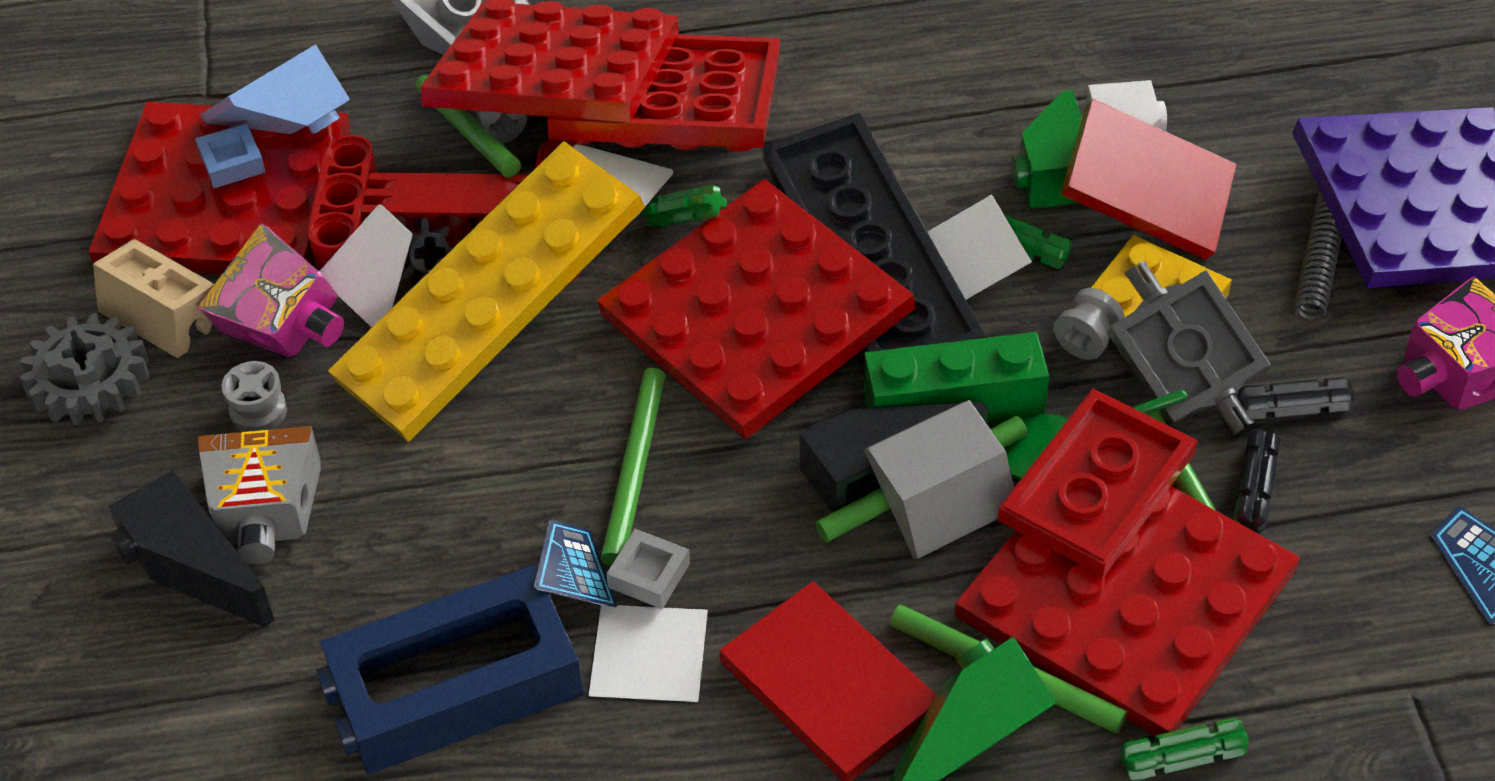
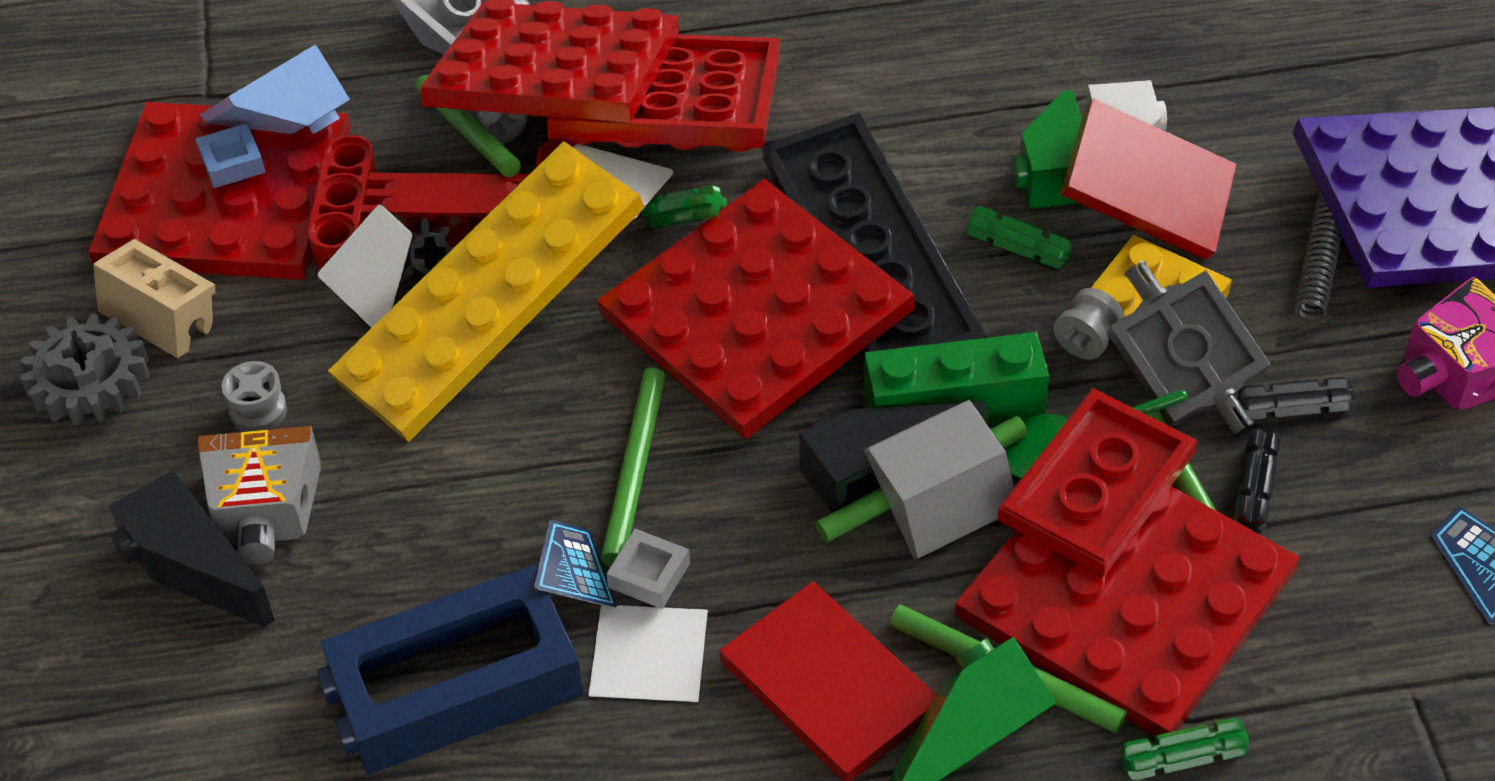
(273, 298): dark pink torso -> none
(979, 247): white sticker -> none

